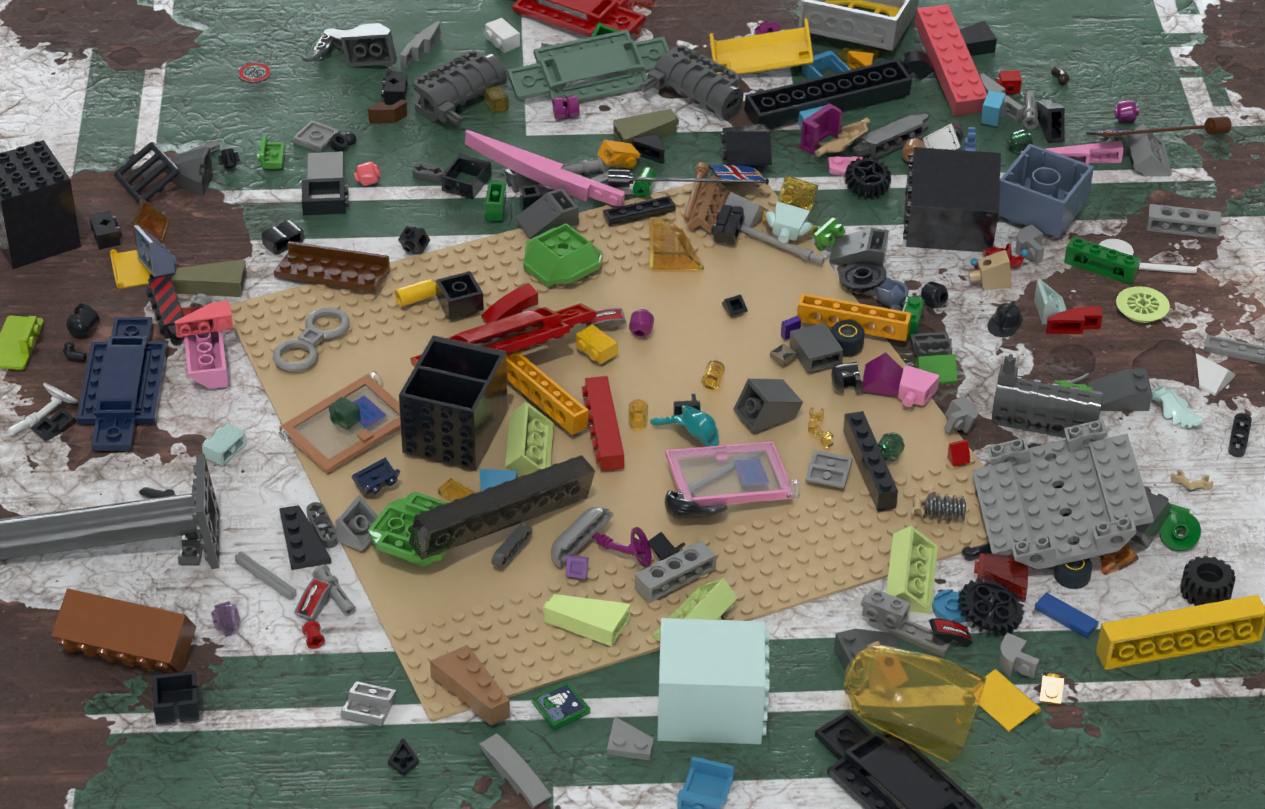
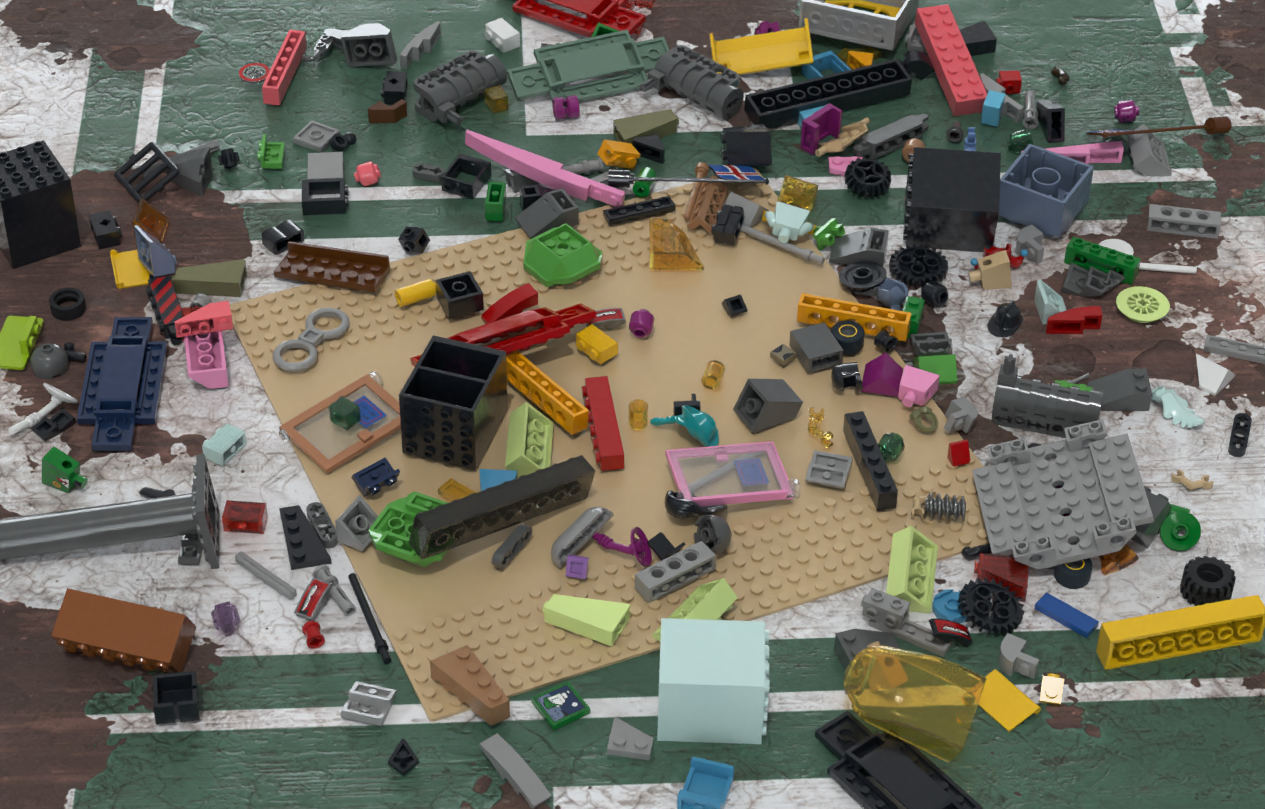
(49, 361): none -> dark grey cylinder
(61, 471): none -> green torso
(70, 312): none -> black tyre
(82, 322): black helmet -> none
(244, 517): none -> clear red brick
(284, 67): none -> coral brick
(380, 644): none -> black bar
(713, 533): none -> dark grey cylinder
(790, 325): dark purple tile -> none
(885, 341): none -> black wheel
(914, 40): none -> light grey bracket
(918, 265): none -> black gear
(927, 412): none -> olive piece
(942, 139): white sticker -> none
(1089, 282): none -> dark grey slope

